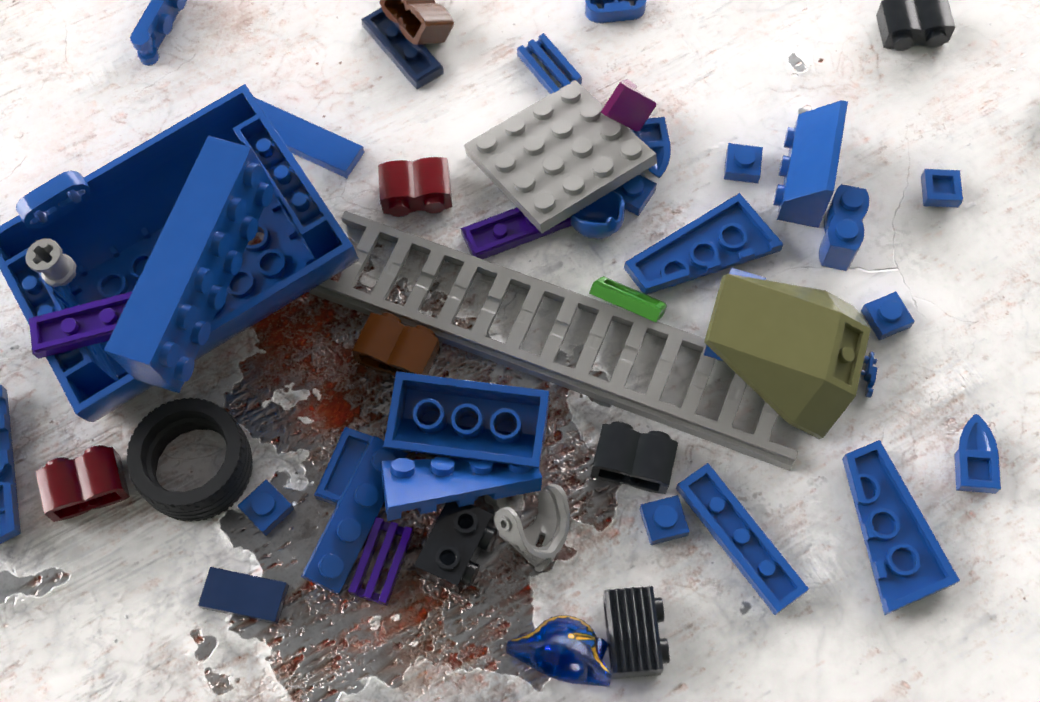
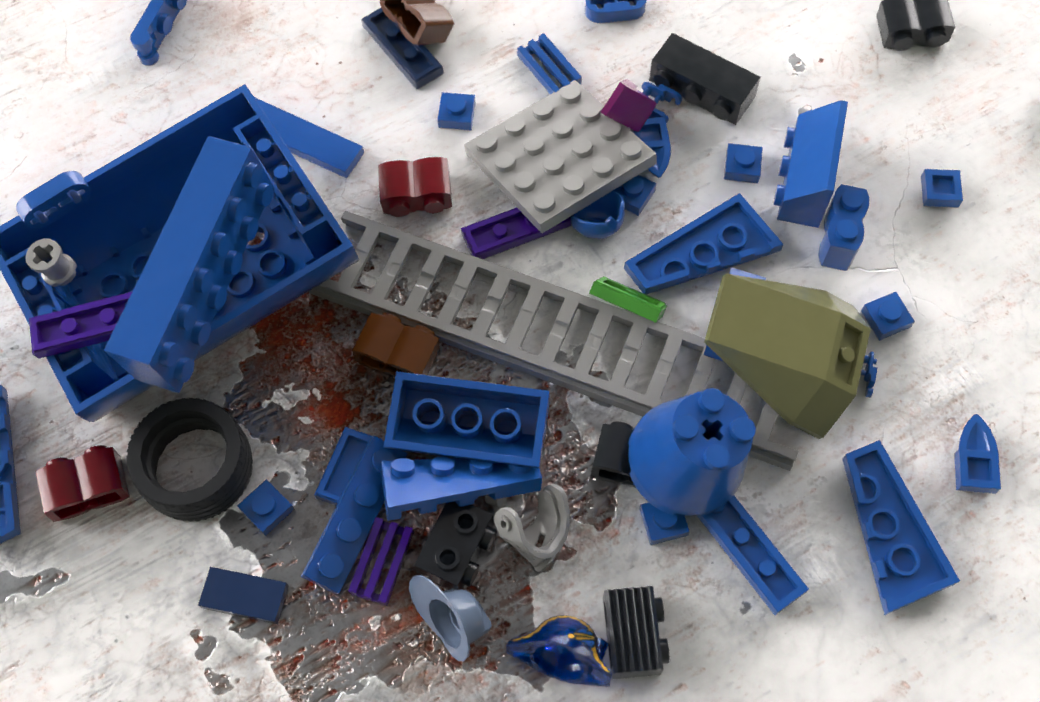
(450, 614): none -> sand blue piece
(456, 111): none -> blue plate
(660, 94): none -> blue piece
(691, 452): none -> blue cone
(704, 78): none -> black brick

